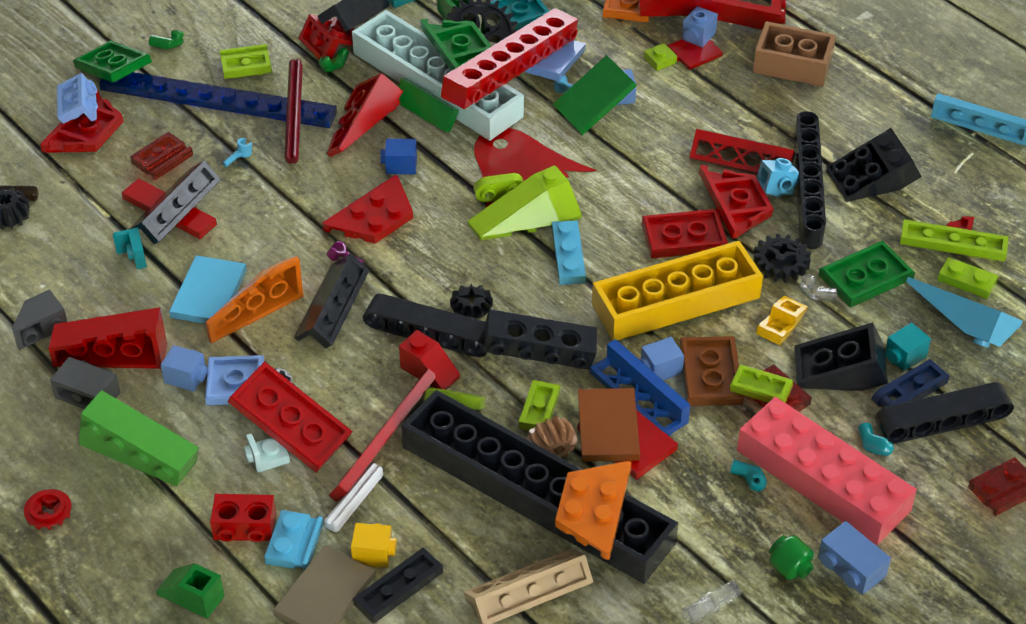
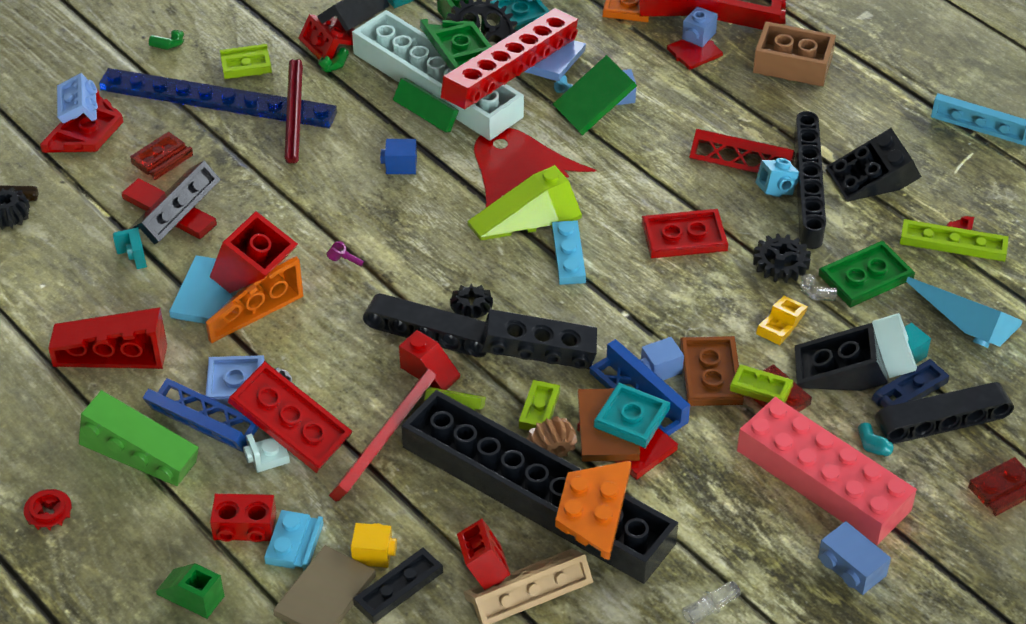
(37, 319): dark grey slope -> none
(80, 382): dark grey brick -> none
(112, 61): green tile -> none
(184, 368): medium blue brick -> none
(200, 420): none -> blue fence
(242, 151): medium azure hand -> none
(250, 253): none -> red slope
(333, 301): black panel -> none
(354, 497): white axle -> none
(365, 107): red wedge -> none
(374, 214): red wing -> none
(483, 554): none -> red brick
(494, 187): lime plate -> none
(632, 415): none -> teal tile
(660, 56): lime plate -> none
(676, 290): yellow brick -> none
(737, 199): red wing -> none
(753, 474): teal arm -> none
(791, 557): green head -> none
(894, 345): none -> light aqua slope
(967, 278): lime plate -> none

